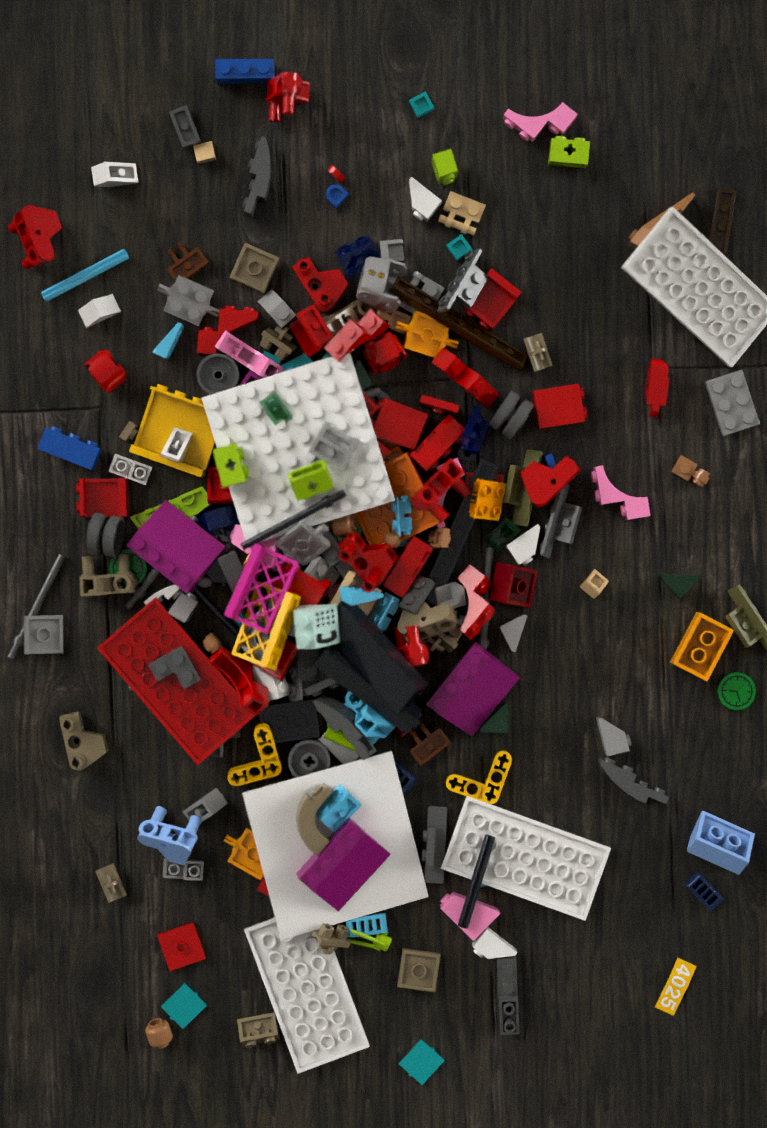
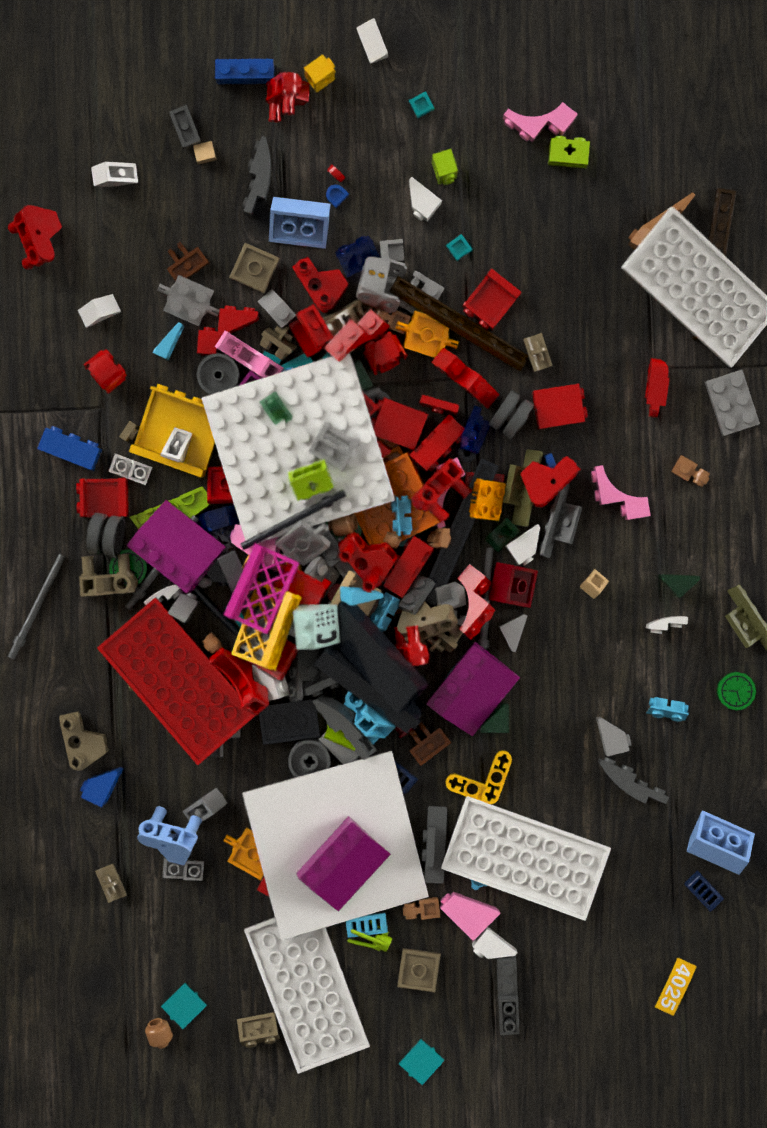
(43, 634): light grey plate -> none
(85, 275): medium azure axle -> none
(100, 786): none -> blue slope
(177, 662): dark grey plate -> none
(181, 946): red plate -> none
(227, 475): lime brick -> none
(266, 760): yellow beam -> none
(299, 222): none -> light blue slope
(305, 819): dark tan arch -> none
(320, 73): none -> yellow brick
(330, 939): dark tan hips -> none
(337, 808): medium azure bracket -> none
(372, 41): none -> white slope
(428, 909): none -> medium nougat plate
(462, 207): tan plate -> none
(466, 284): bracket -> none
(476, 881): black axle -> none
(662, 624): none -> white slope
(676, 711): none -> medium azure hinge
(701, 646): light orange brick -> none

